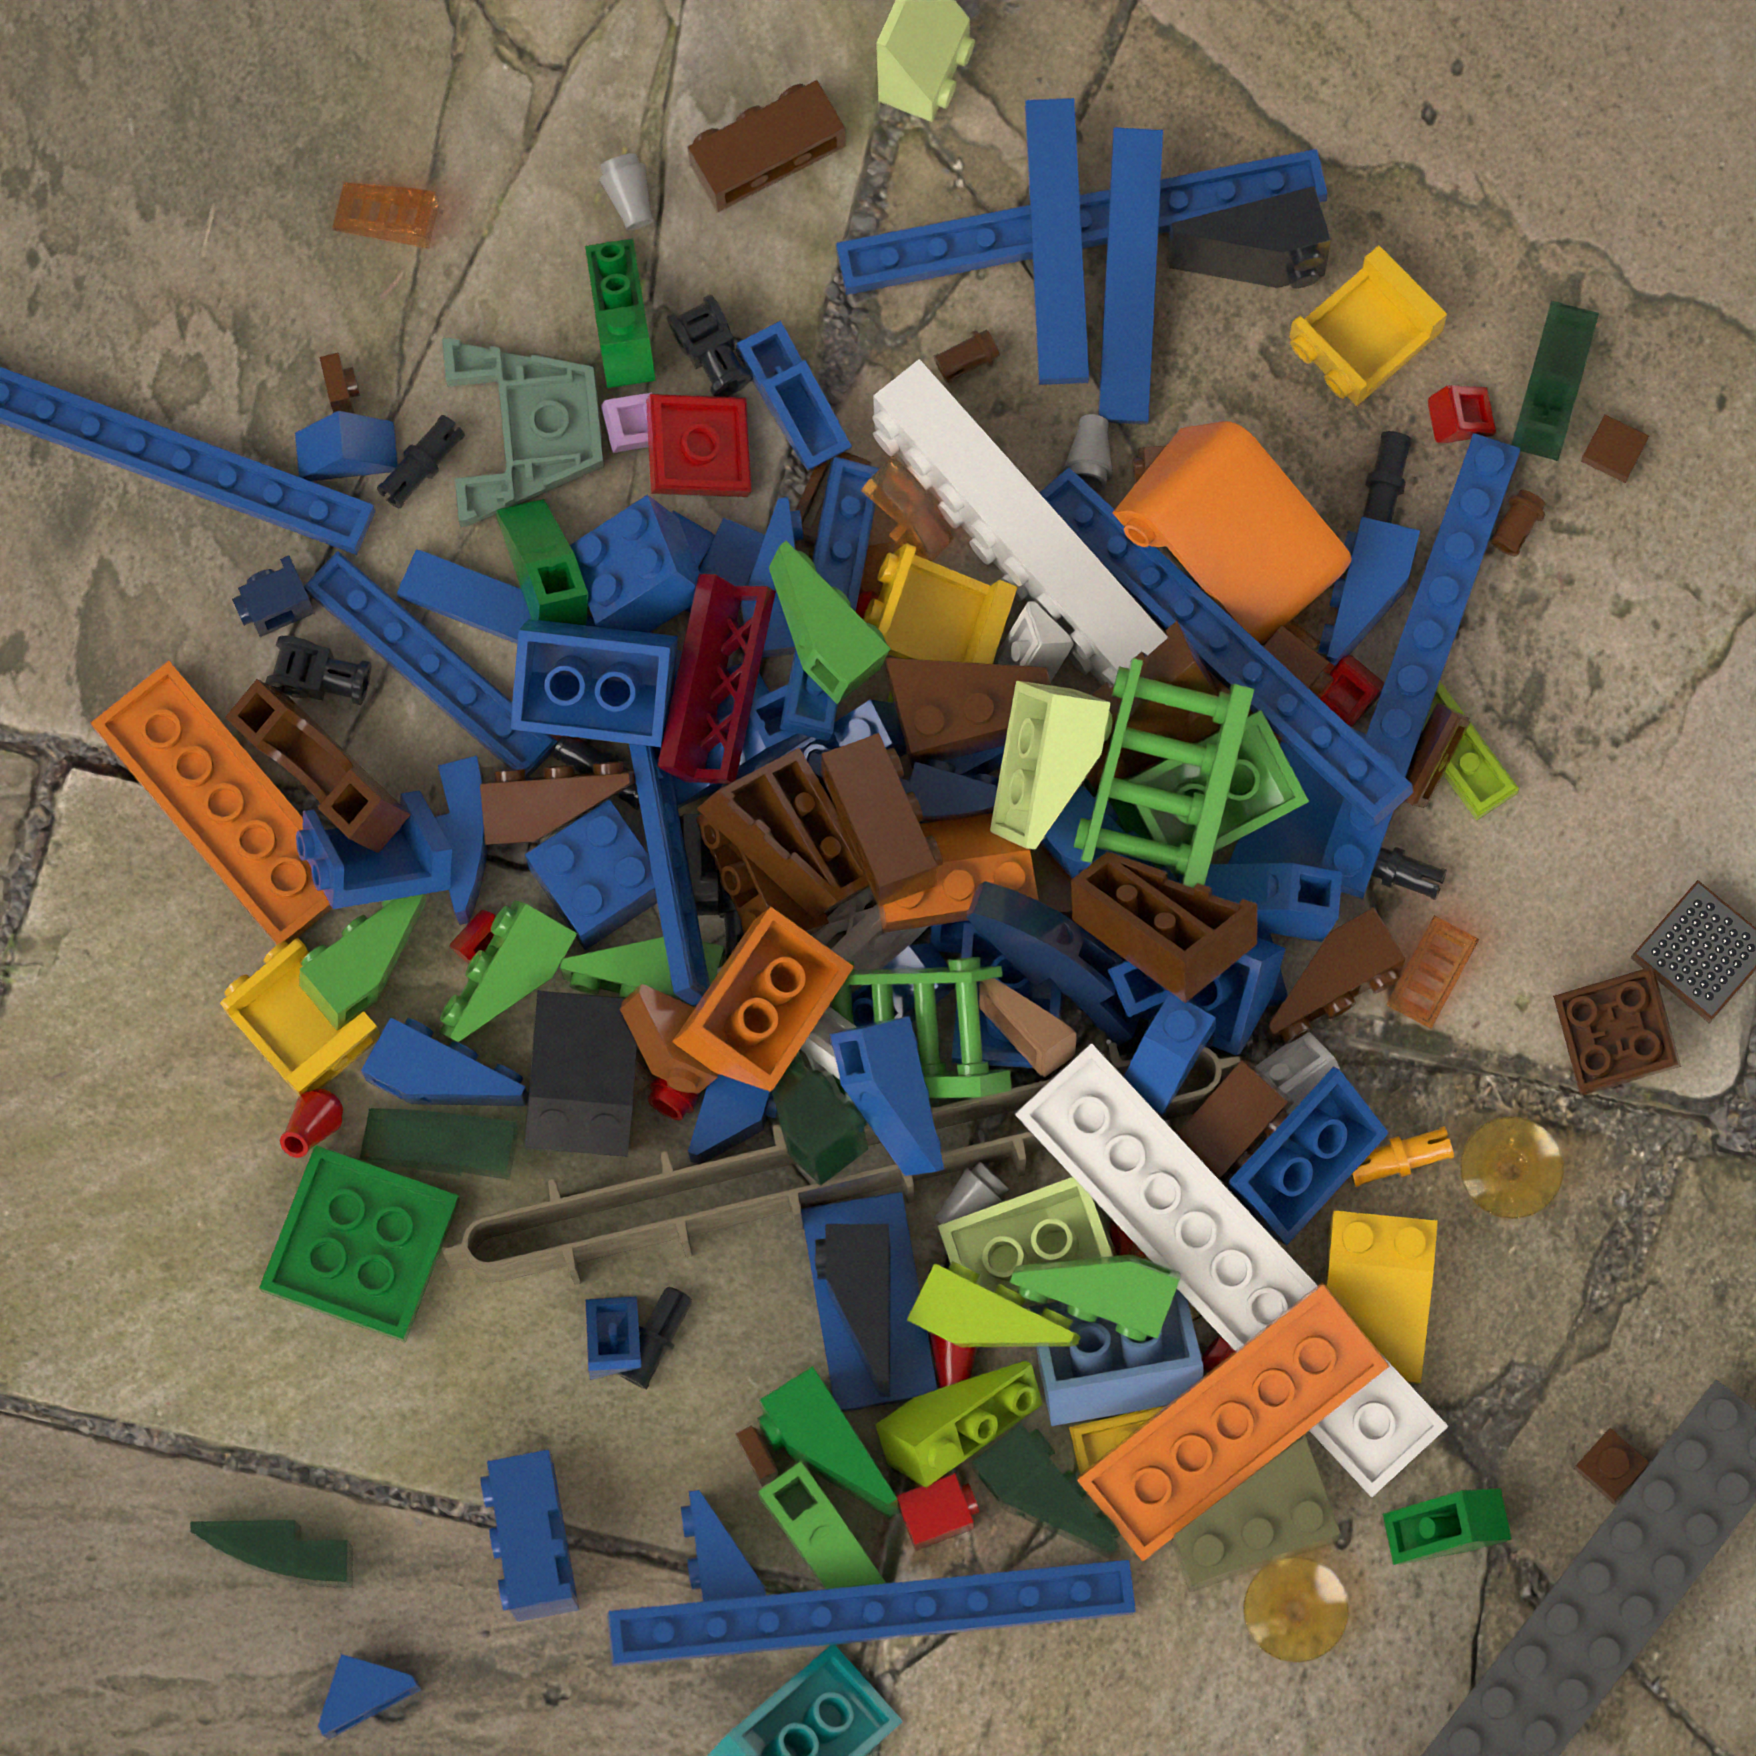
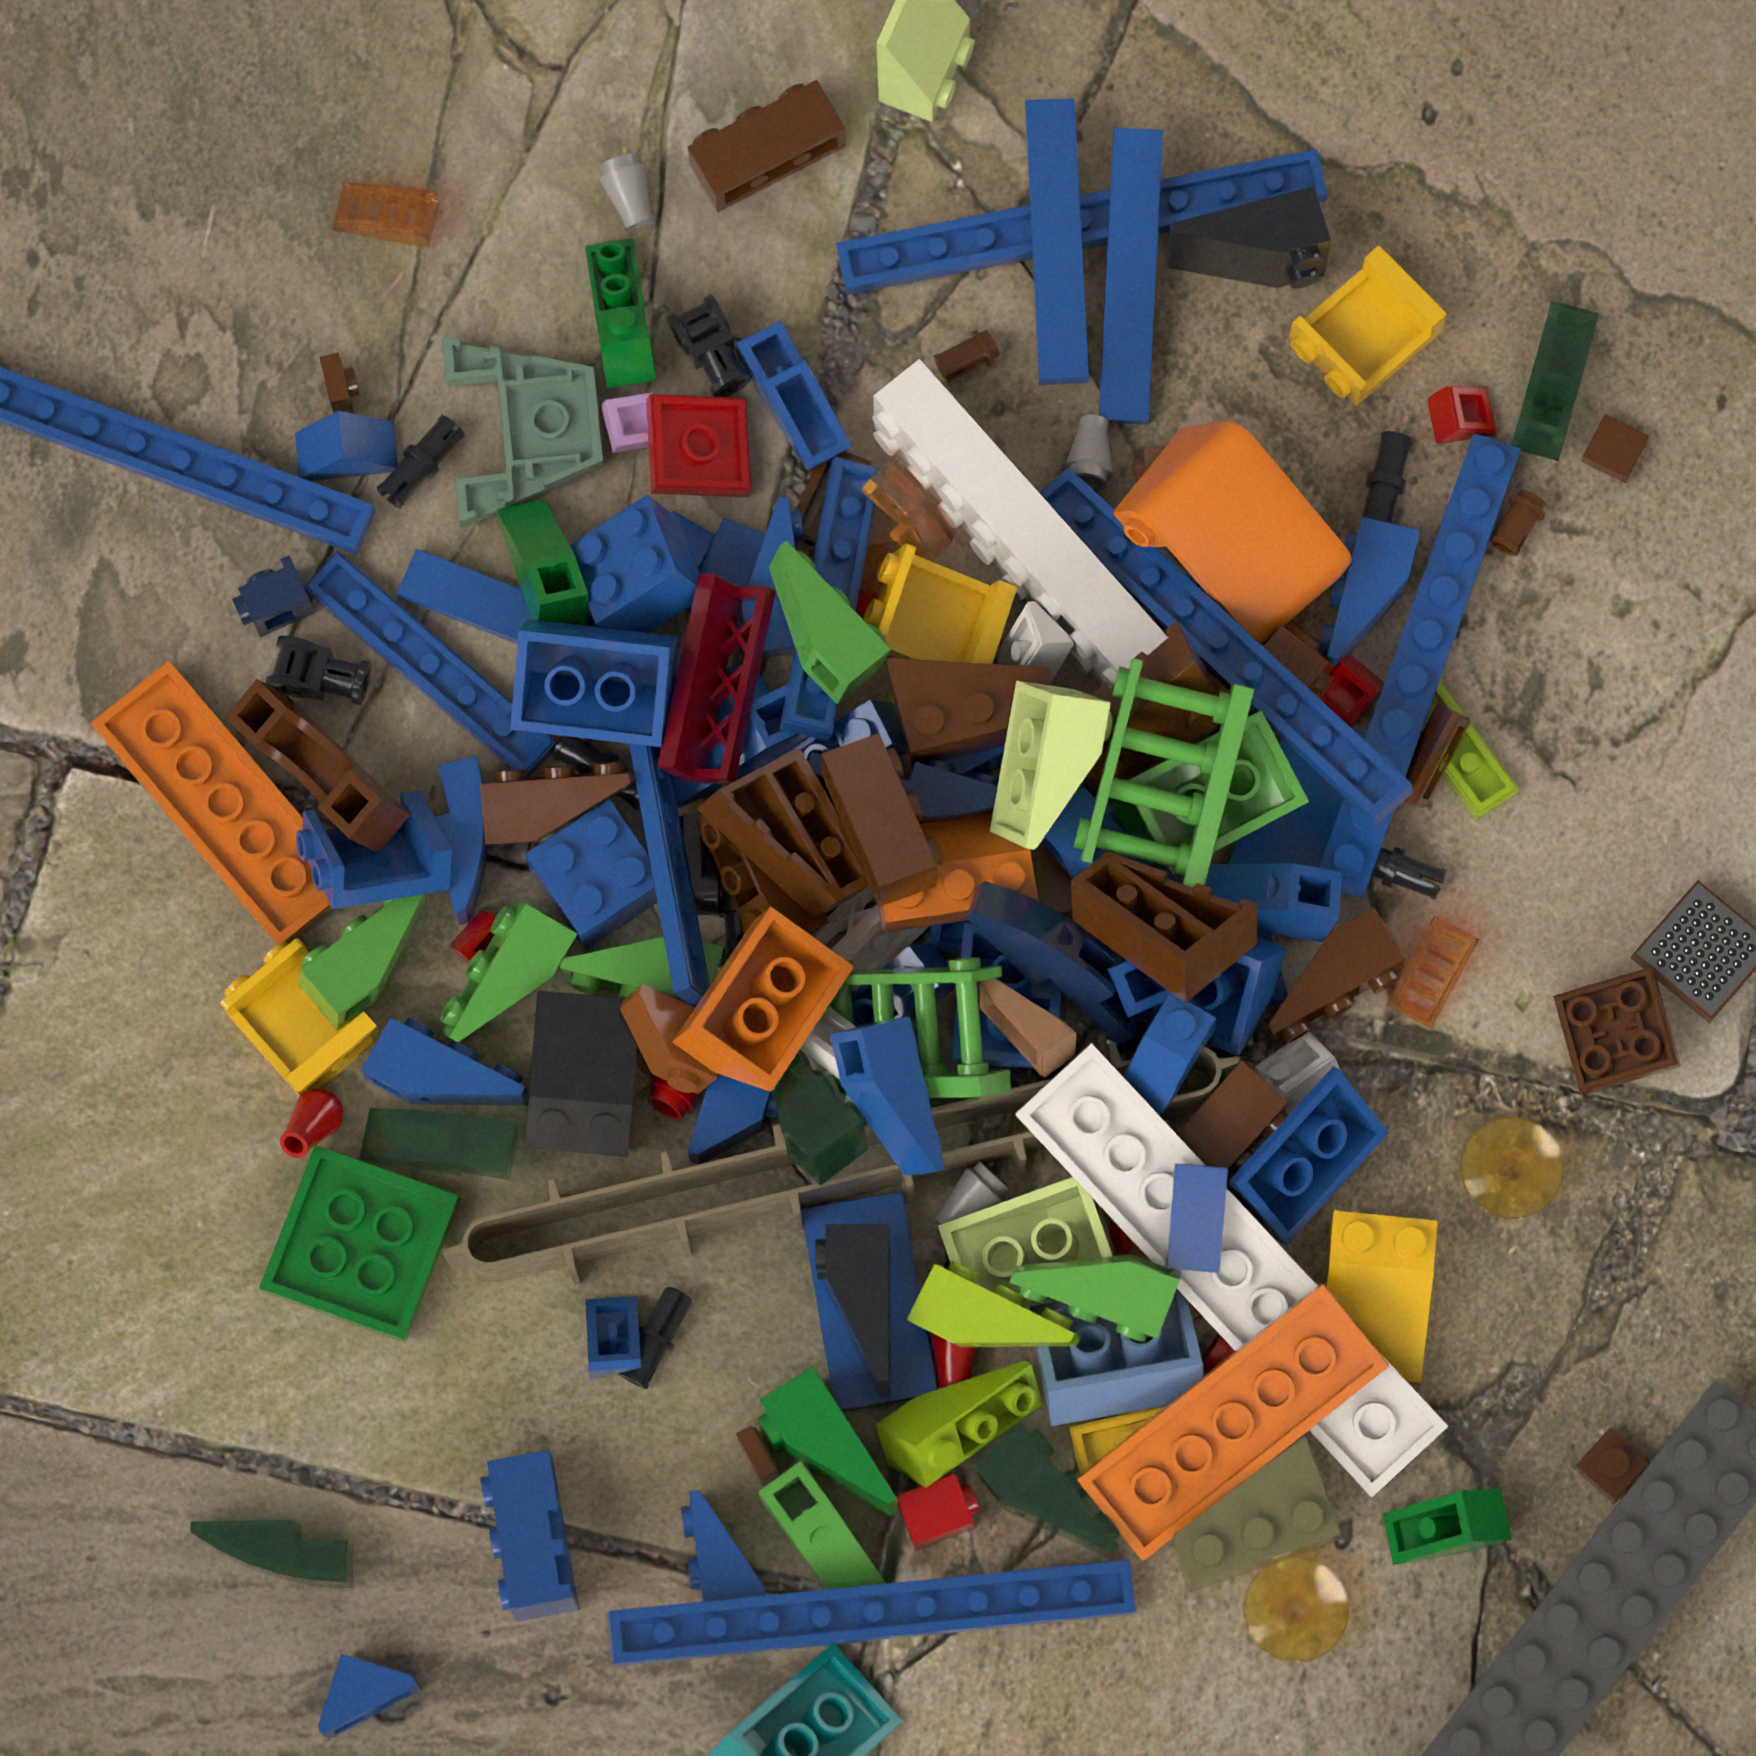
(1197, 1217): none -> blue tile
(1404, 1155): light orange pin -> none

